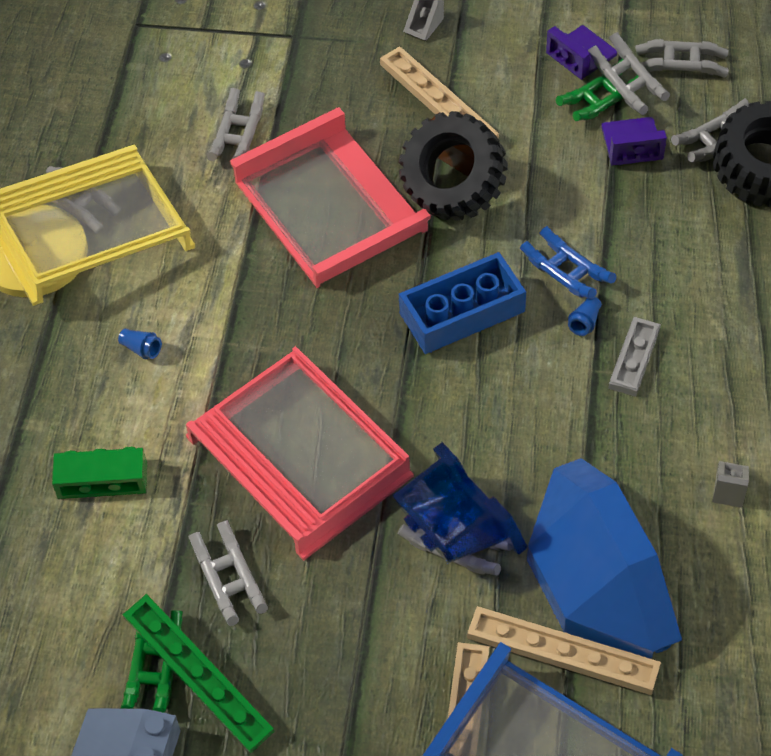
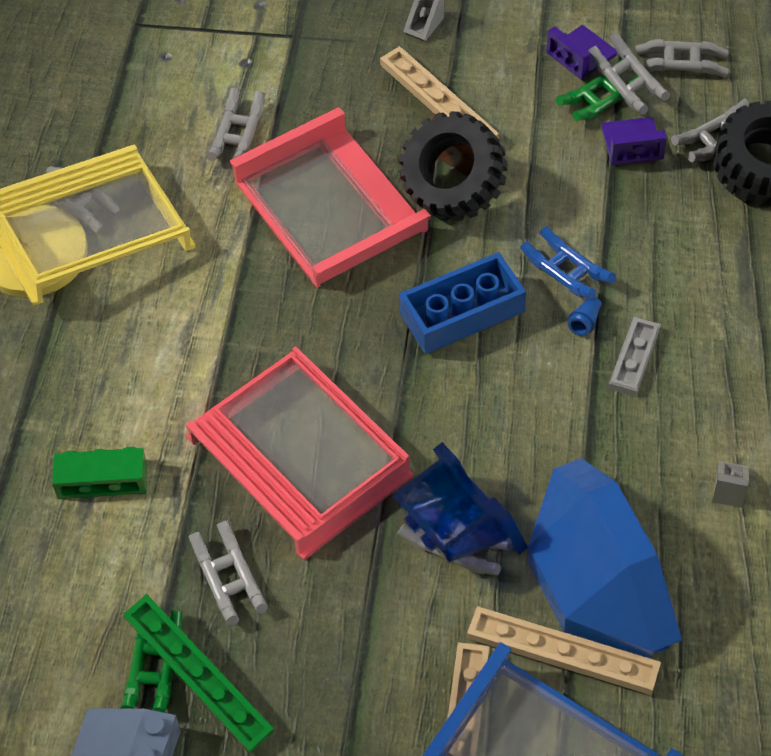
(142, 343): blue cone -> none

